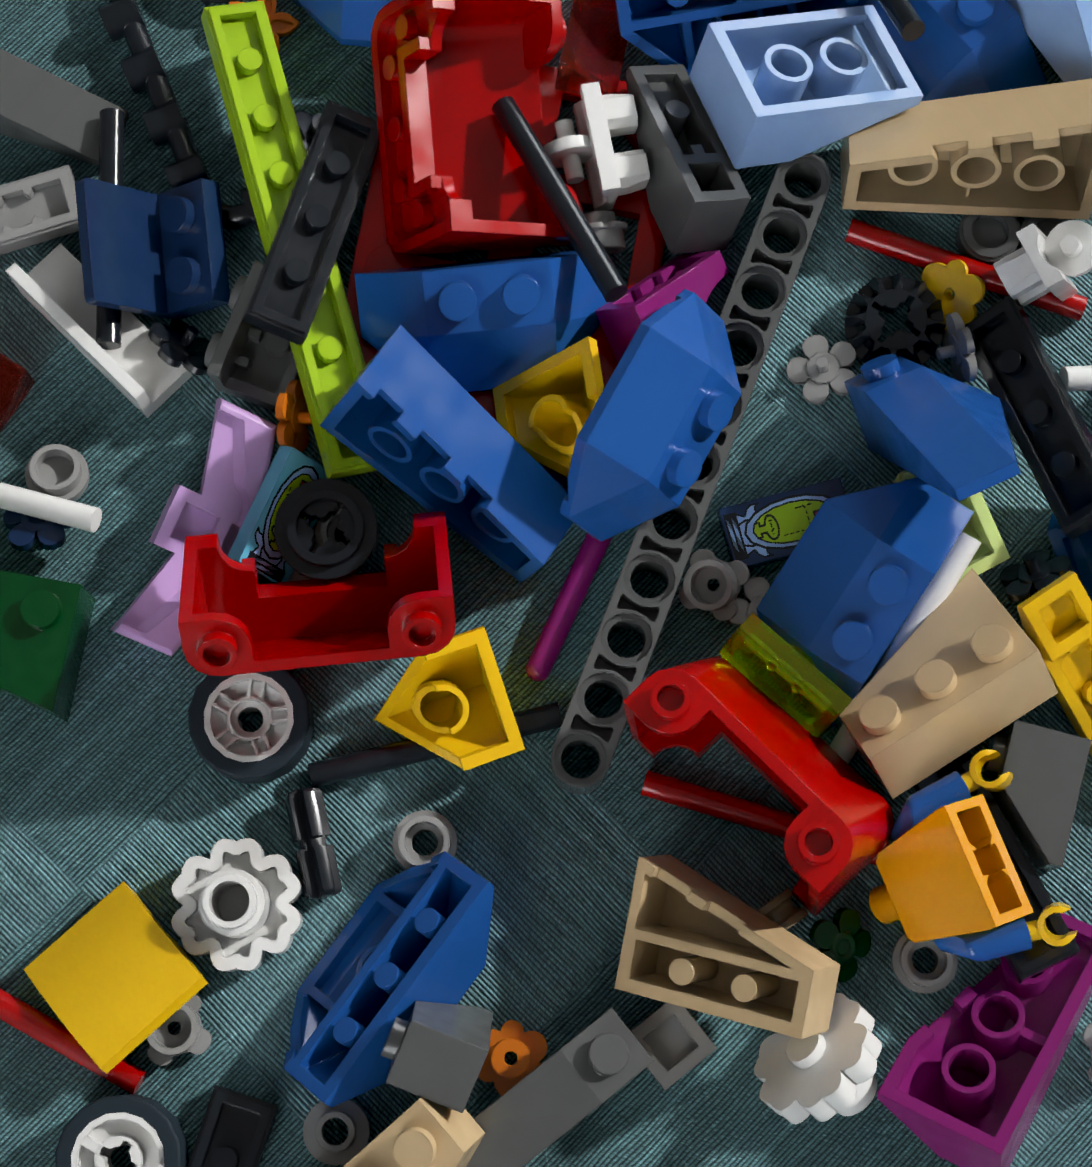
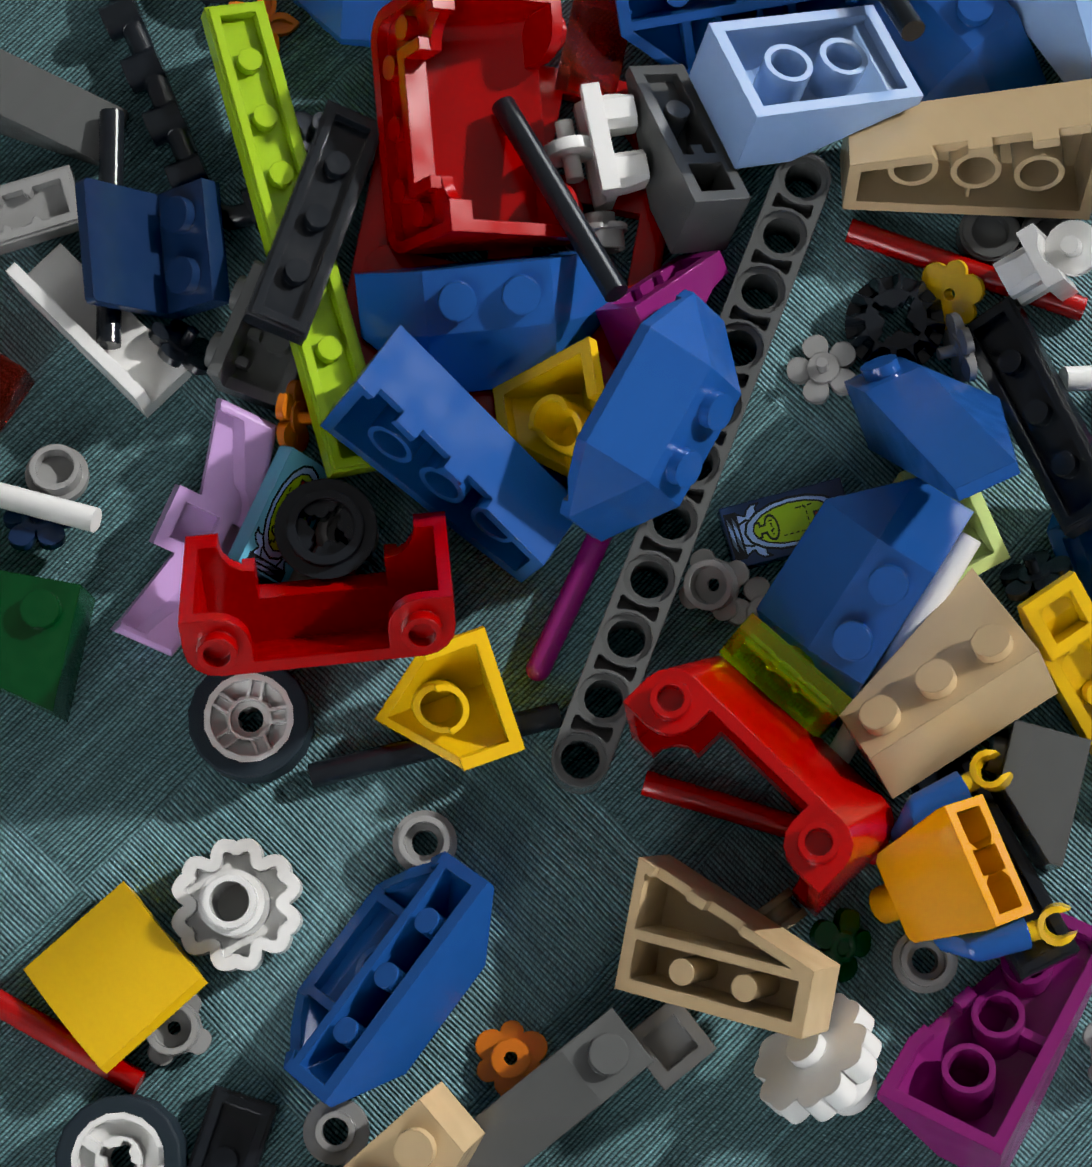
(315, 859): black piece -> none
(439, 1051): dark grey slope -> none

